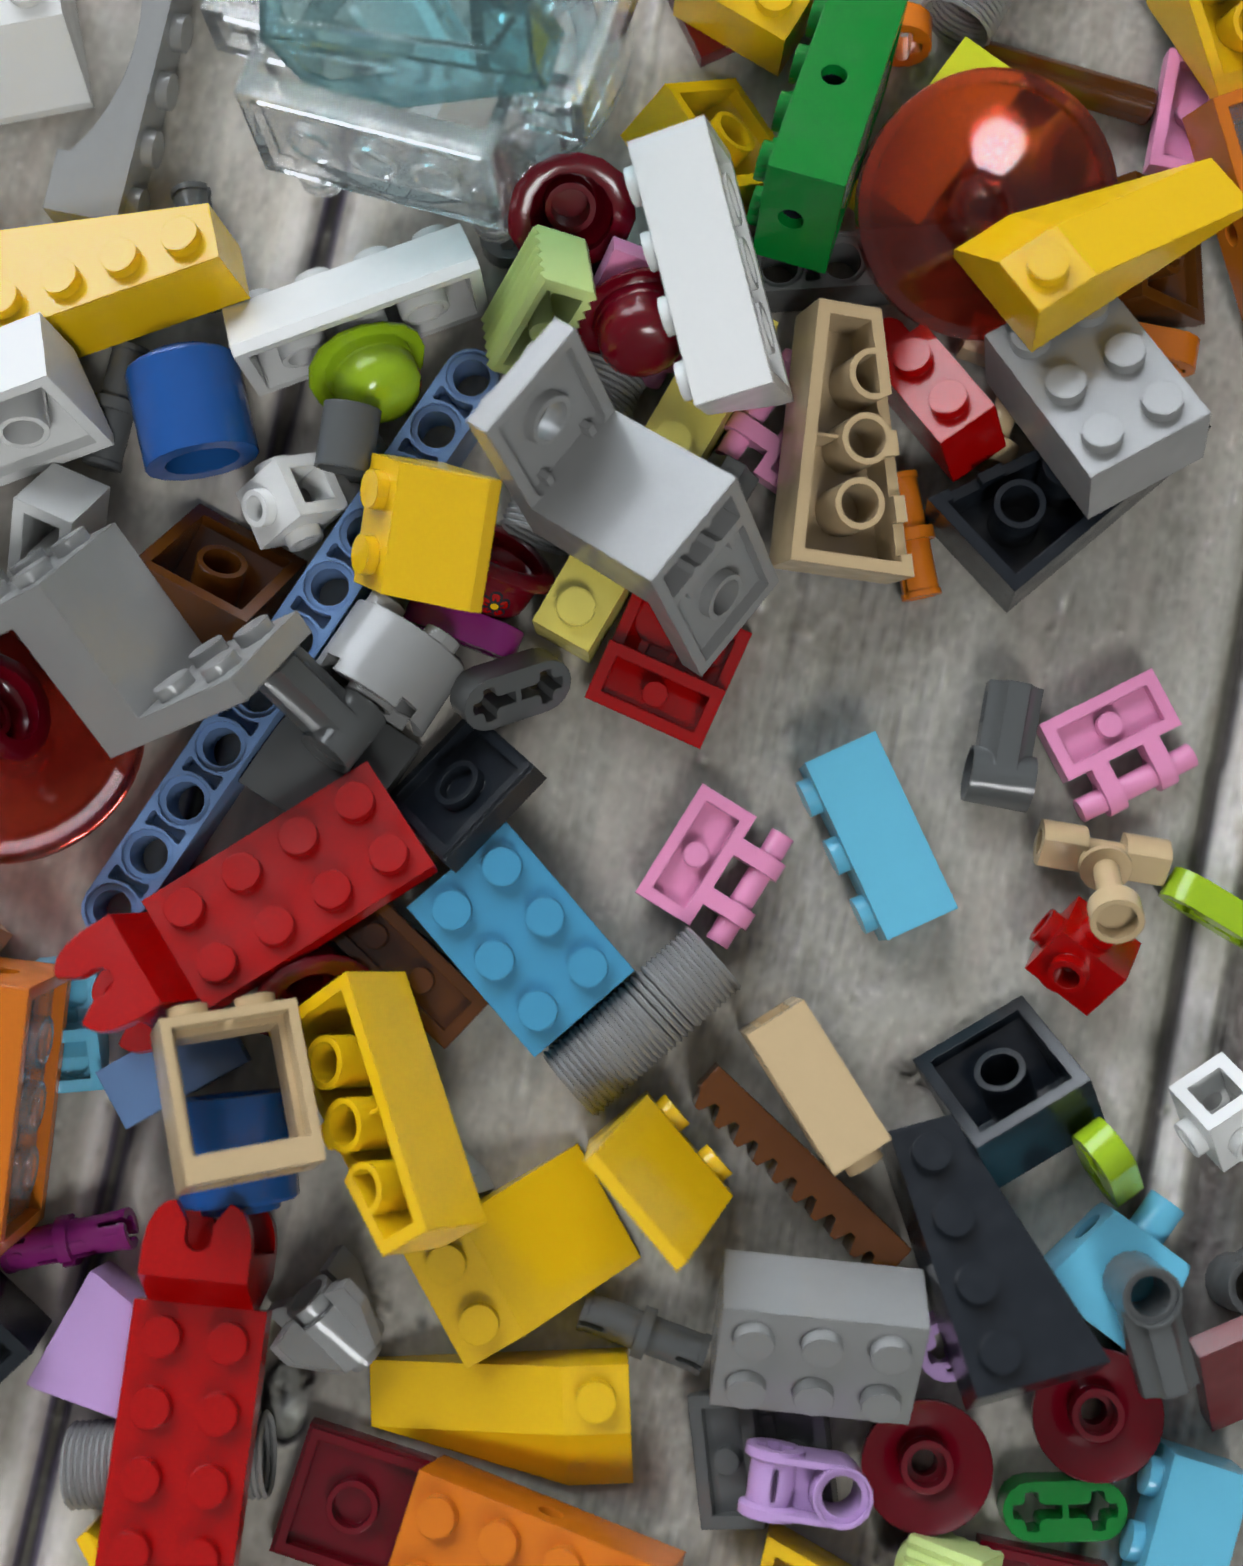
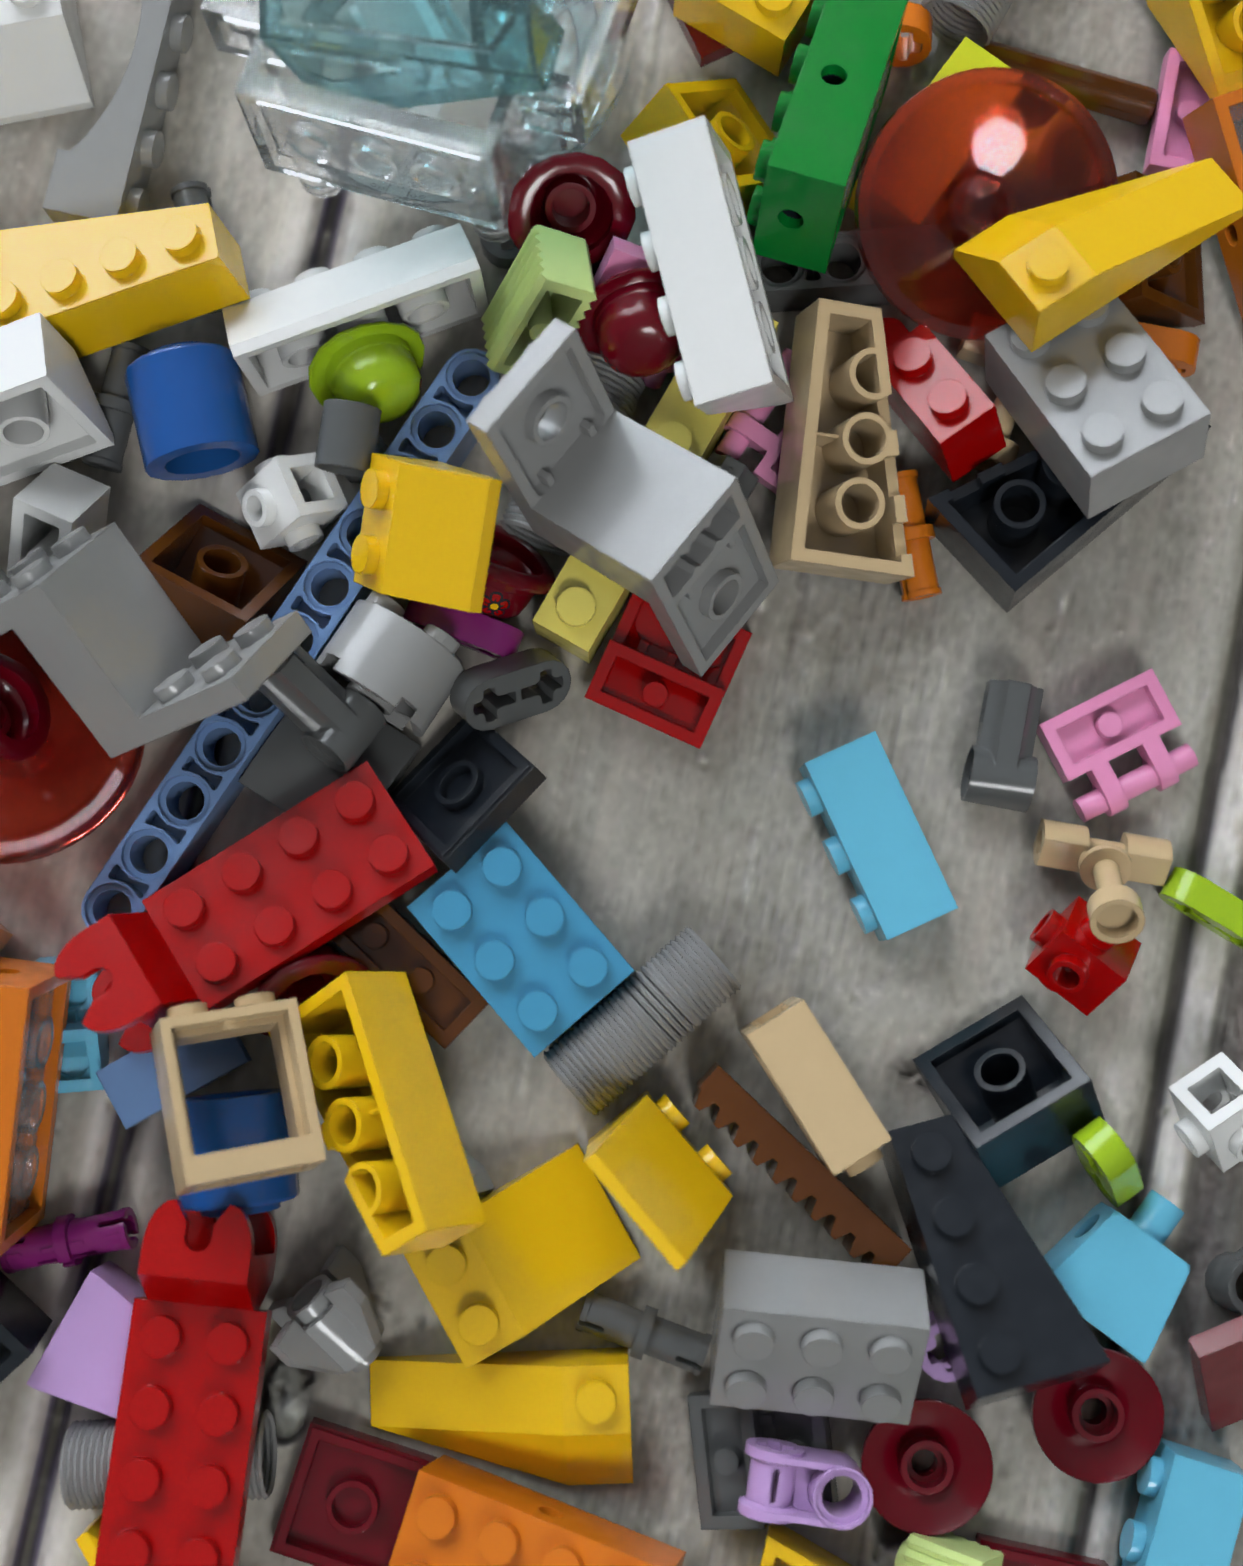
(697, 855): bright pink plate -> none
(1061, 1523): green beam -> none
(1152, 1327): dark grey piece -> none

